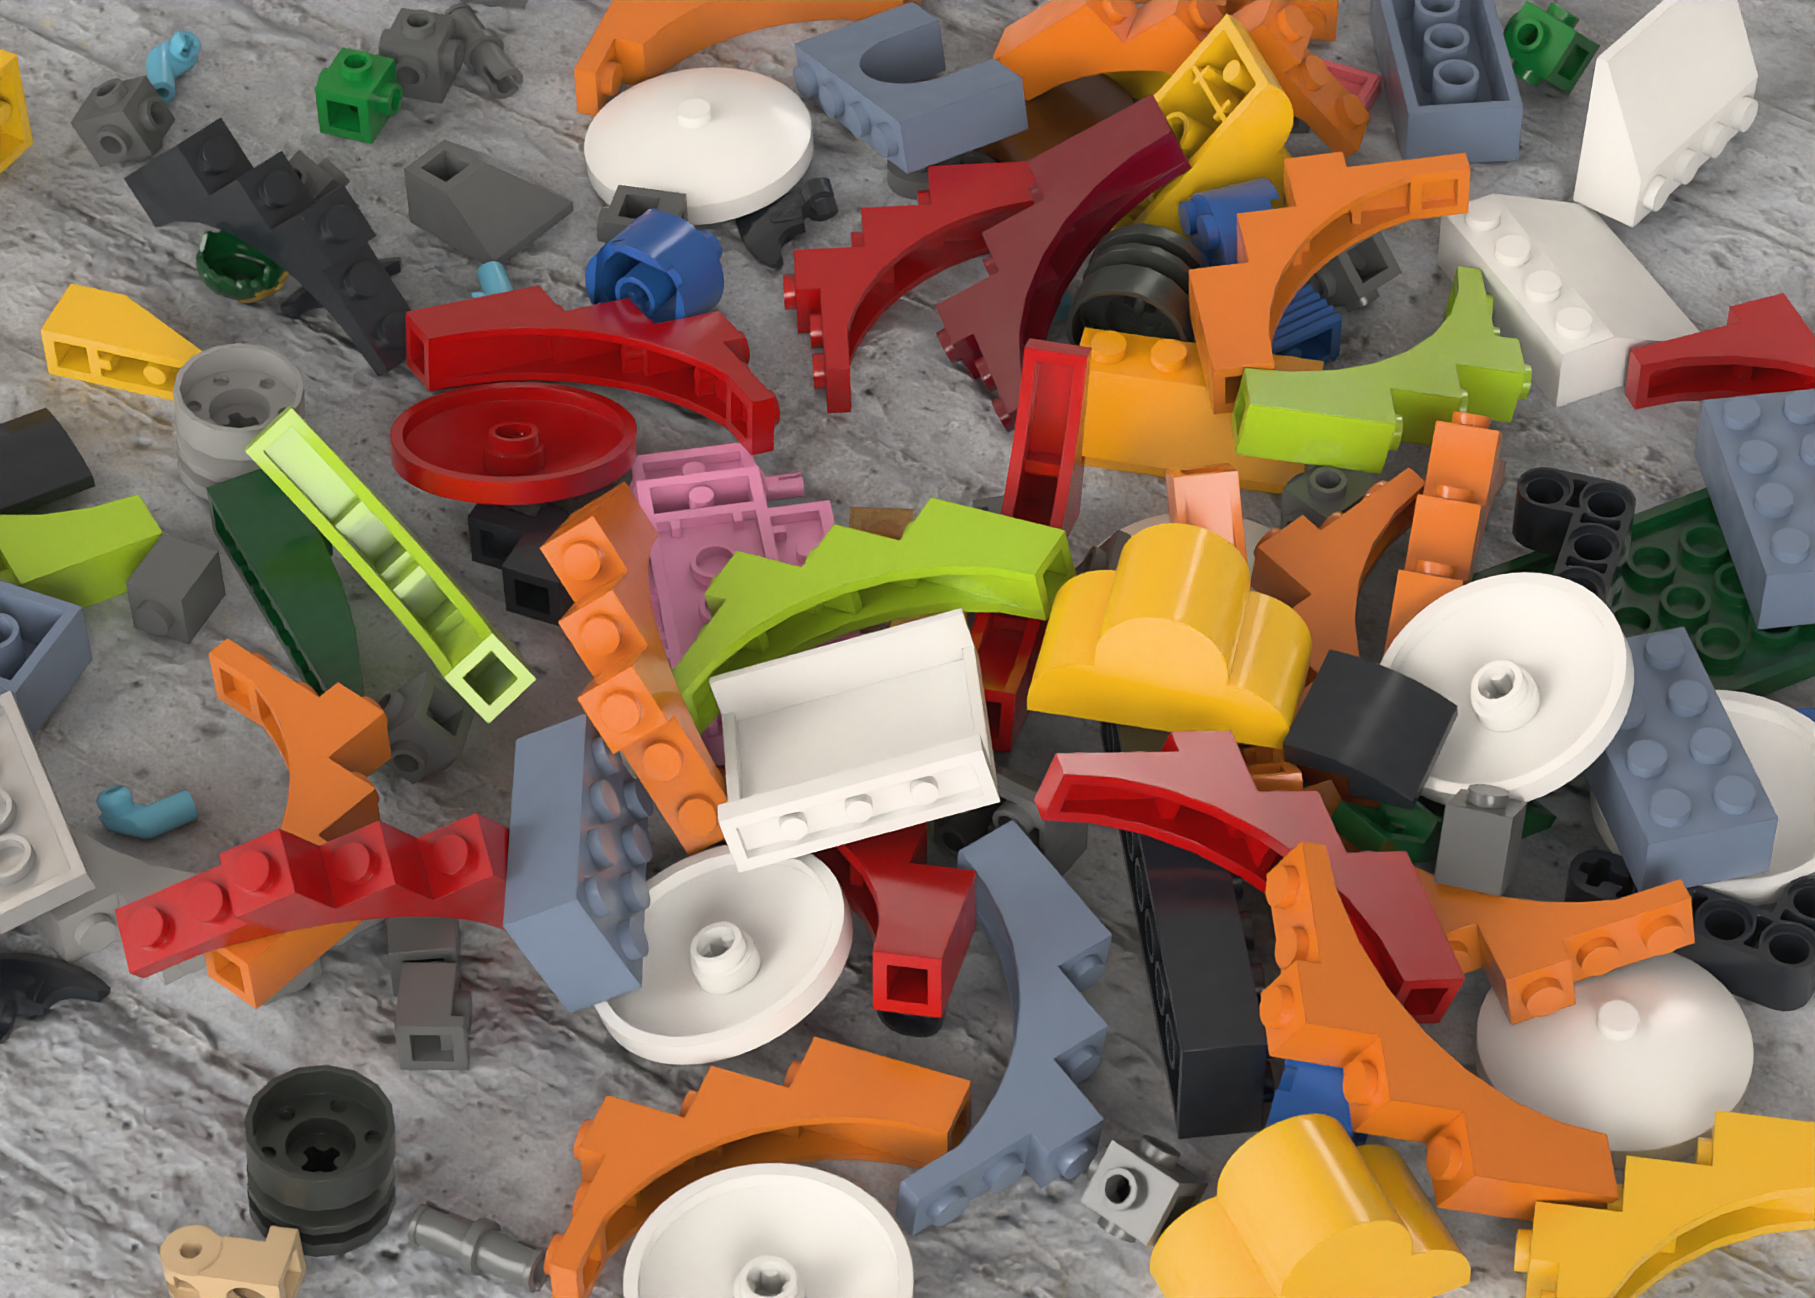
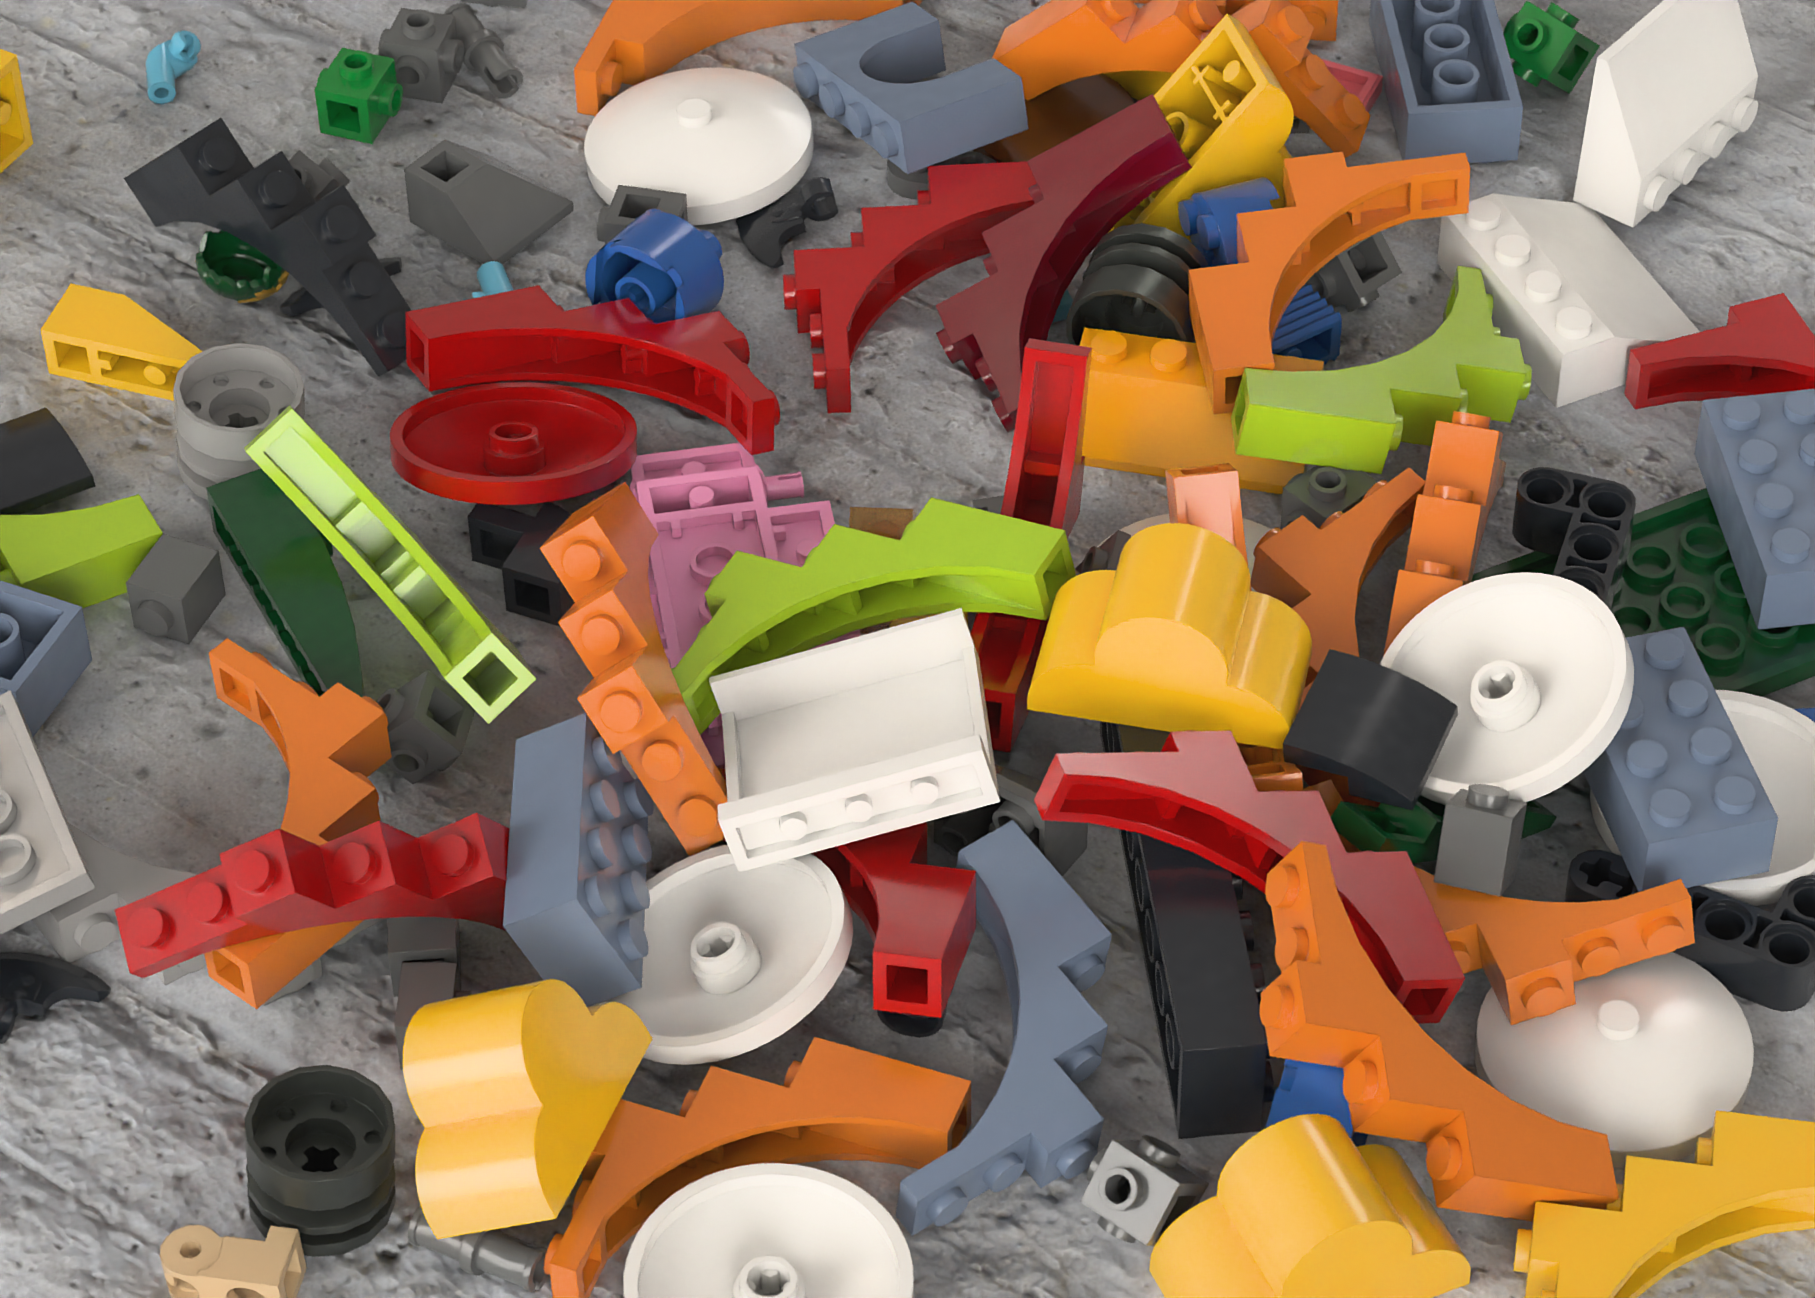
(123, 121): dark grey brick -> none
(144, 820): medium azure arm -> none
(513, 1099): none -> yellow brick

